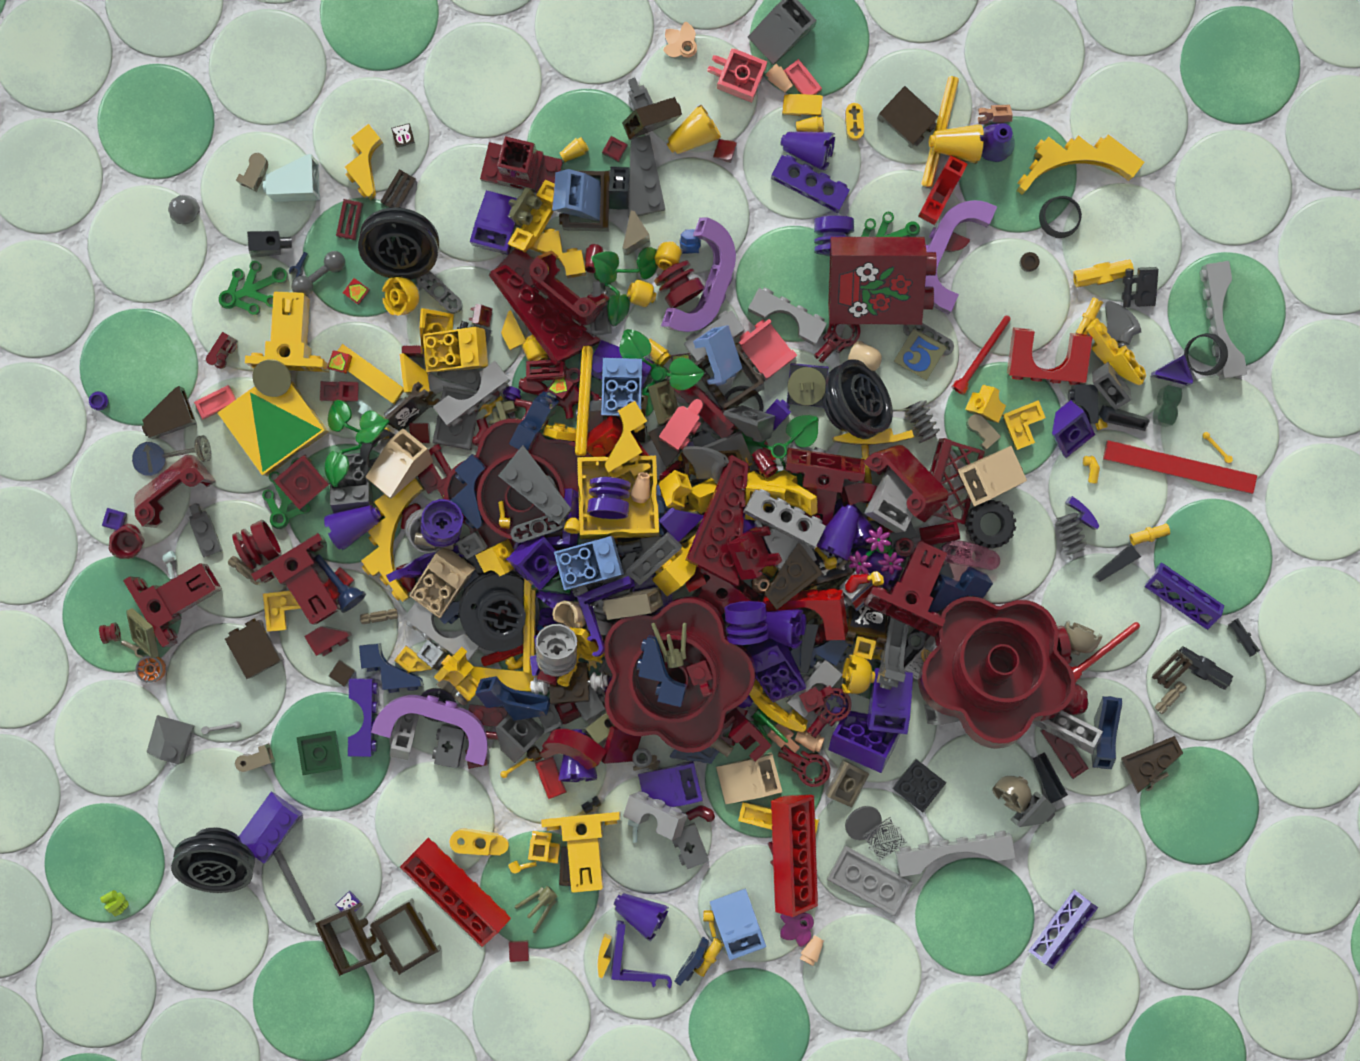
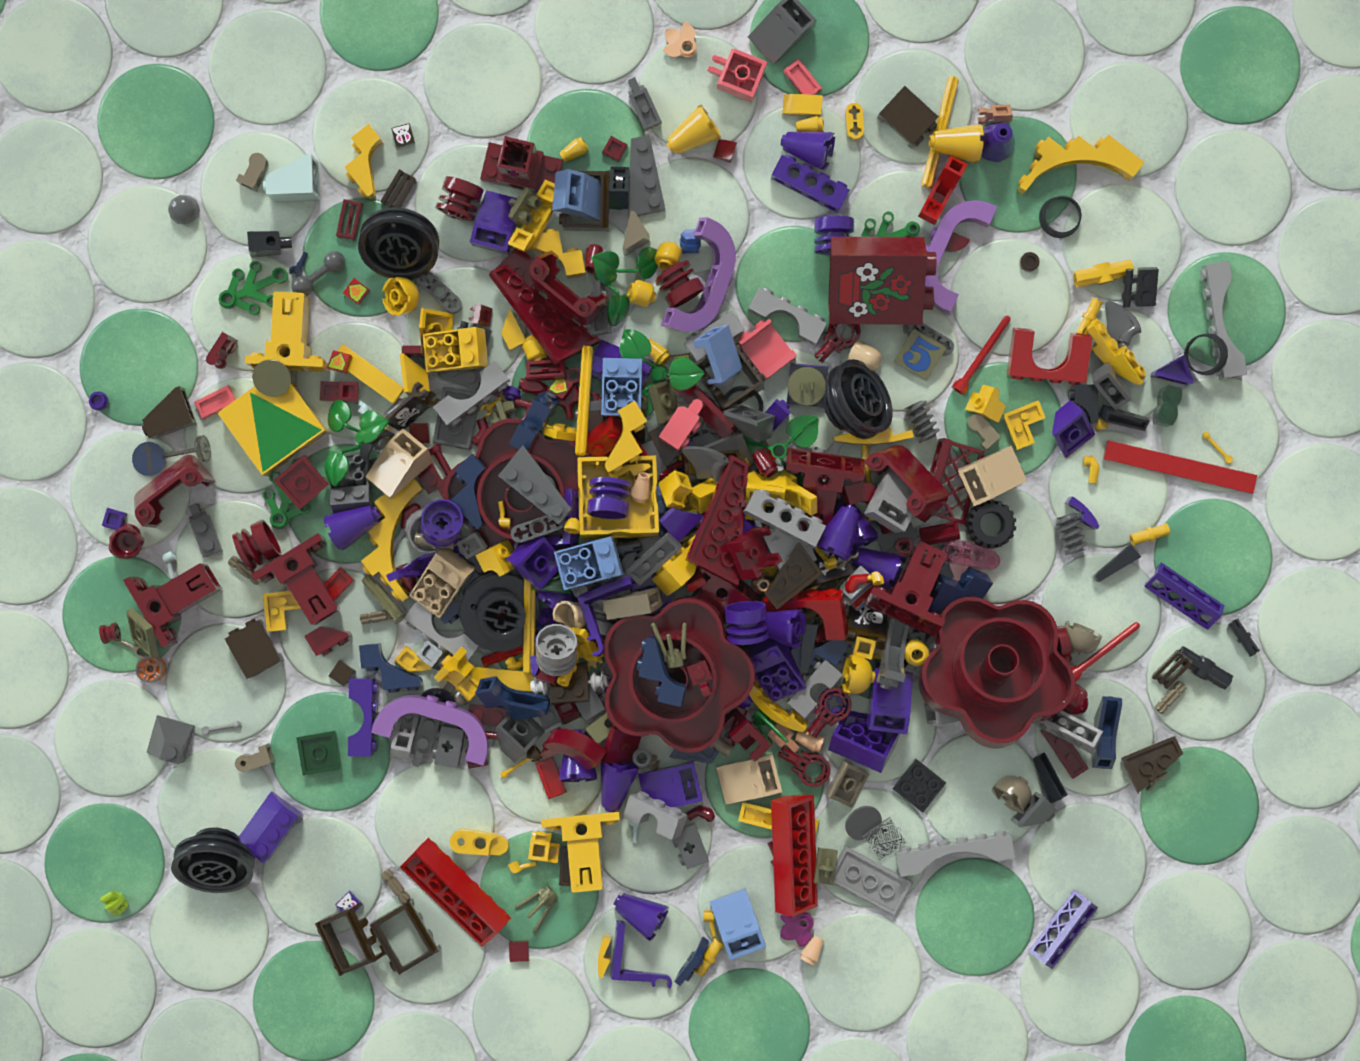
(294, 886): dark grey bar -> none
(348, 596): dark blue piece -> none
(383, 599): none -> olive axle
(395, 886): none -> dark tan axle
(424, 739): none -> dark grey hinge
(460, 196): none -> dark red wheel
(588, 807): black piece -> none
(616, 783): none -> dark purple cone
(651, 117): dark brown slope -> none
(779, 78): light nougat cone -> none
(813, 698): dark red plate -> none
(825, 866): none -> olive hips
(882, 544): magenta plant -> none
(918, 658): none -> yellow head

